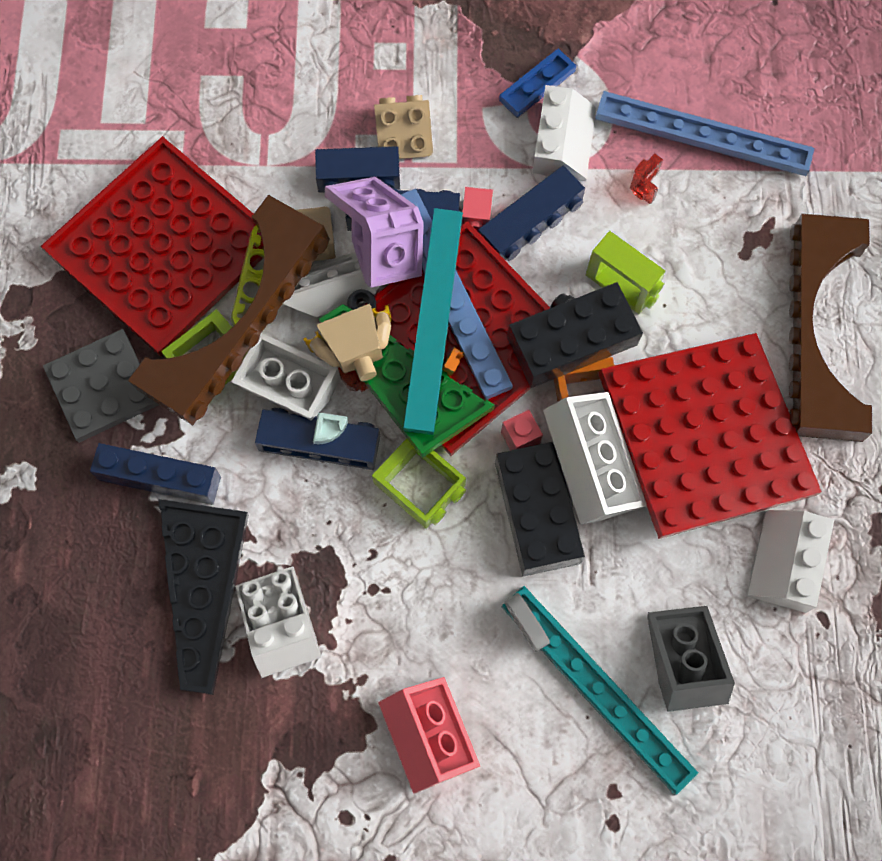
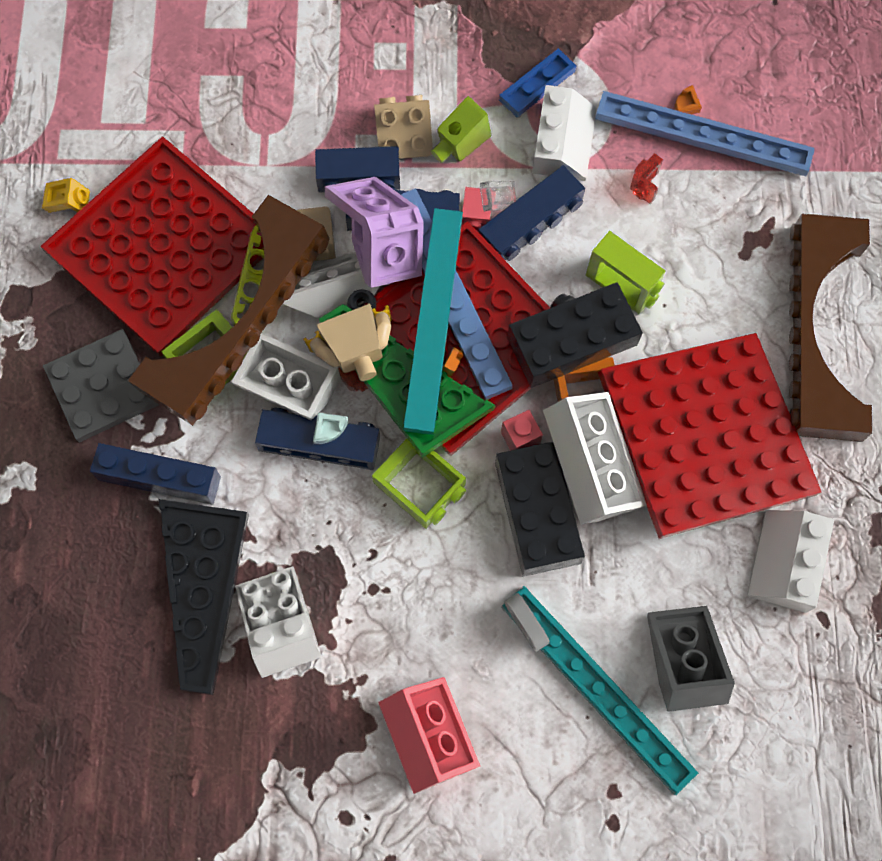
(65, 195): none -> yellow bracket
(462, 131): none -> lime torso
(497, 195): none -> clear plate
(688, 101): none -> orange tile

